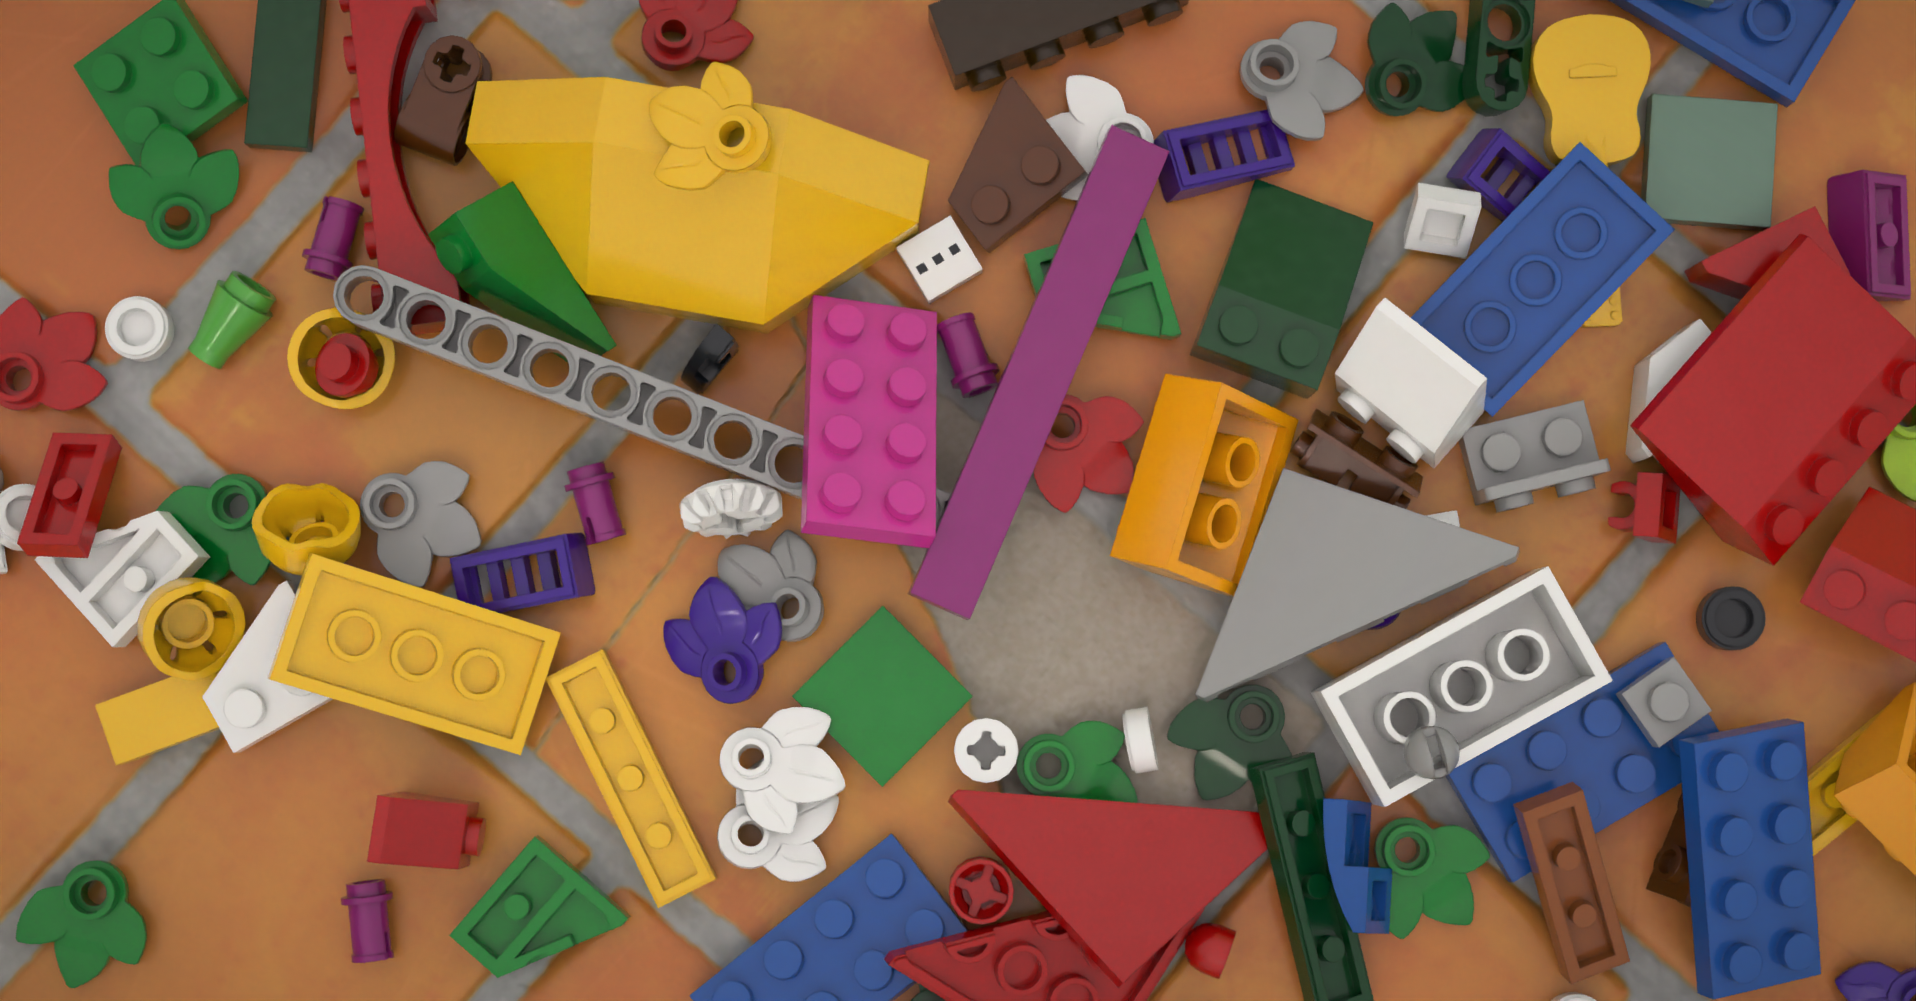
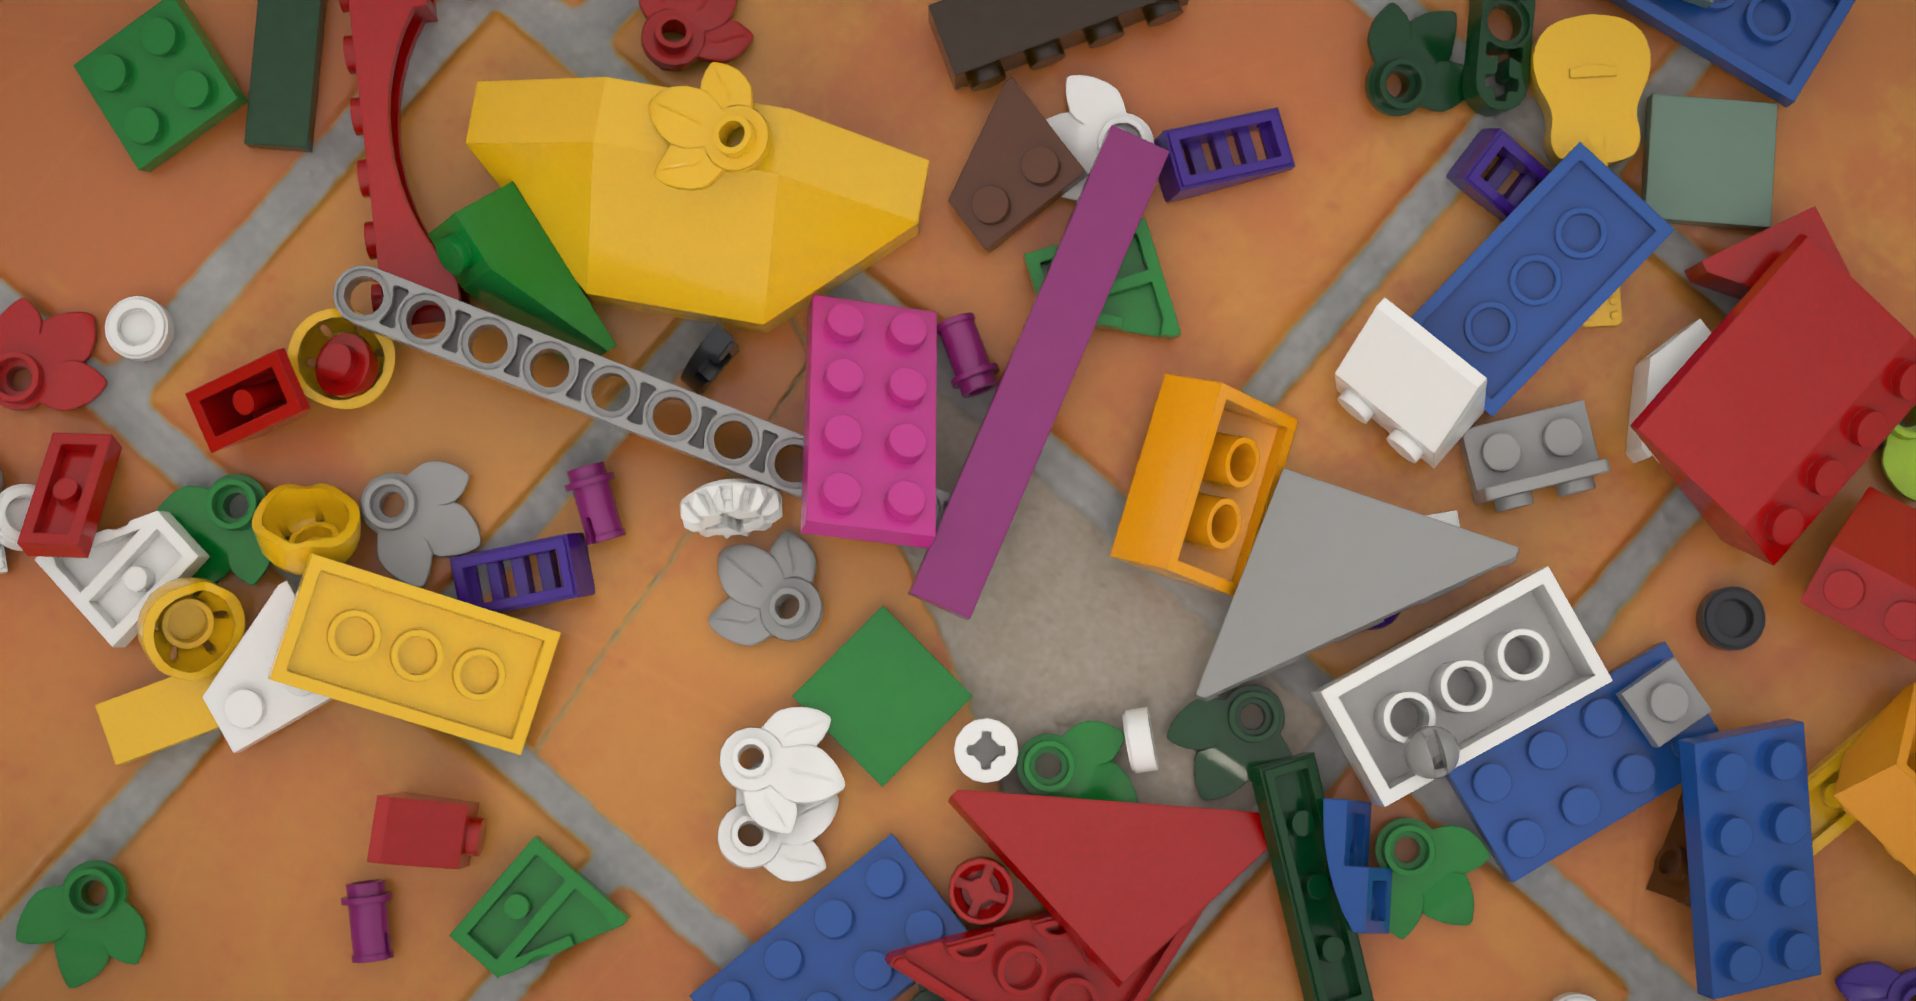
(171, 177): green plate -> none
(231, 318): bright green cone -> none
(249, 401): none -> red slope
(333, 238): magenta pin -> none
(439, 106): reddish brown piece -> none
(631, 778): yellow tile -> none
(721, 632): dark purple plate -> none
(939, 259): white tile -> none
(1091, 454): red plate -> none
(1209, 948): red hinge -> none
(1283, 290): dark green slope -> none
(1308, 79): light grey plate -> none
(1341, 447): reddish brown hinge -> none
(1442, 220): white plate -> none
(1571, 882): dark orange plate -> none
(1654, 510): red tile -> none
(1872, 230): magenta slope -> none

